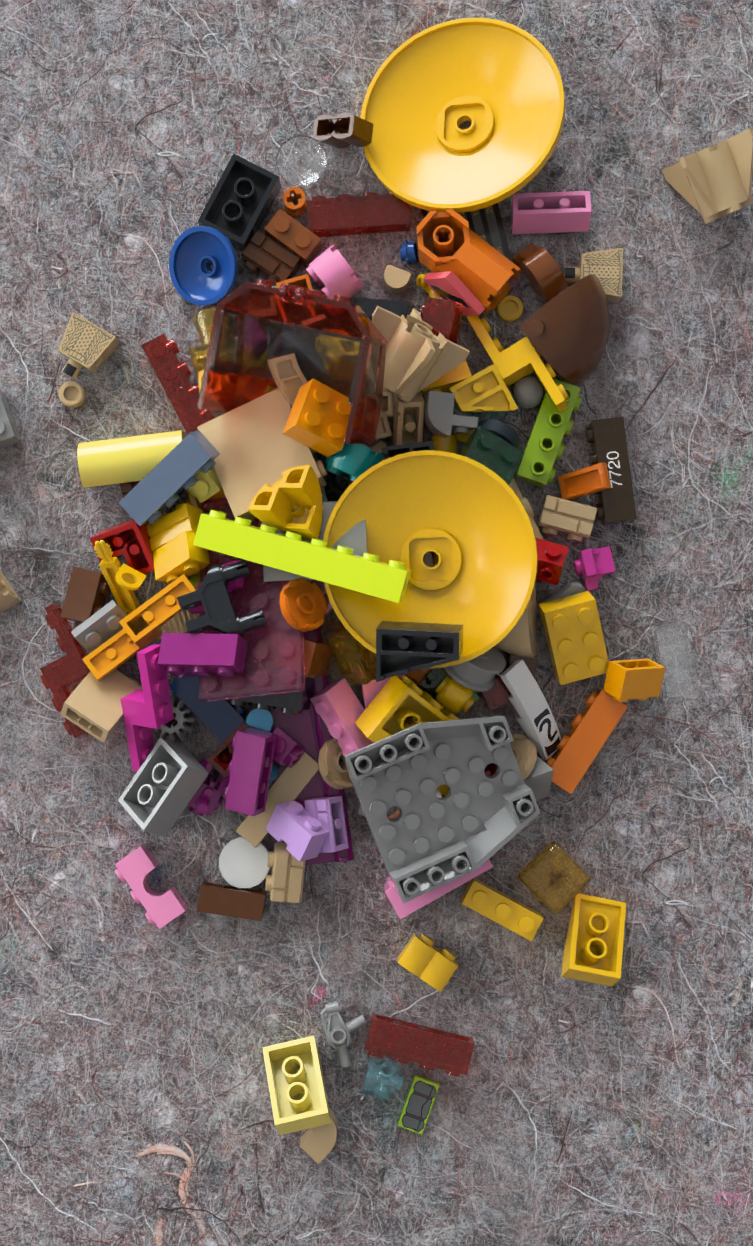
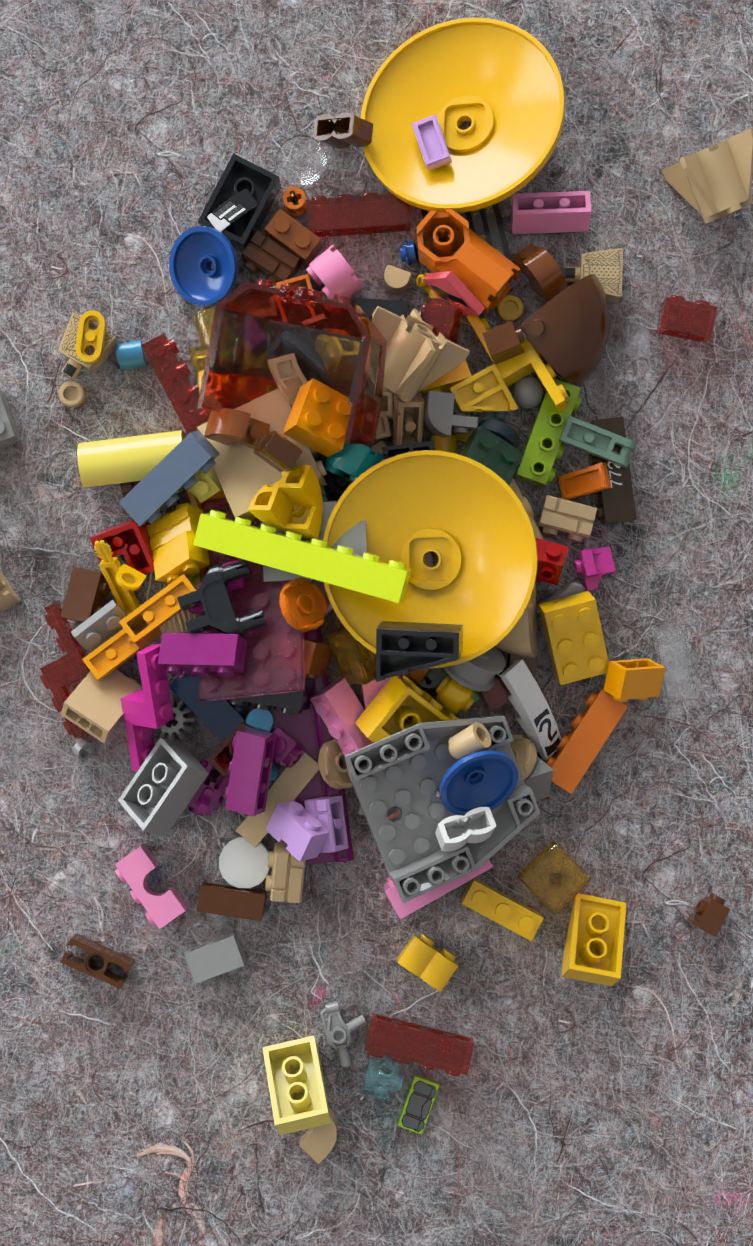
(83, 748): none -> light grey hinge
(87, 966): none -> reddish brown piece
(91, 338): none -> yellow plate
(131, 355): none -> dark azure brick
(215, 958): none -> light grey brick
(232, 209): none -> sticker
(234, 426): none -> dark orange brick
(276, 450): none -> reddish brown brick
(431, 142): none -> lavender tile
(468, 741): none -> tan brick
(471, 828): none -> white brick
(478, 781): none -> blue dish
(504, 342): none -> reddish brown brick
(597, 441): none -> sand green plate
(686, 319): none -> clear red brick
(710, 914): none -> reddish brown brick

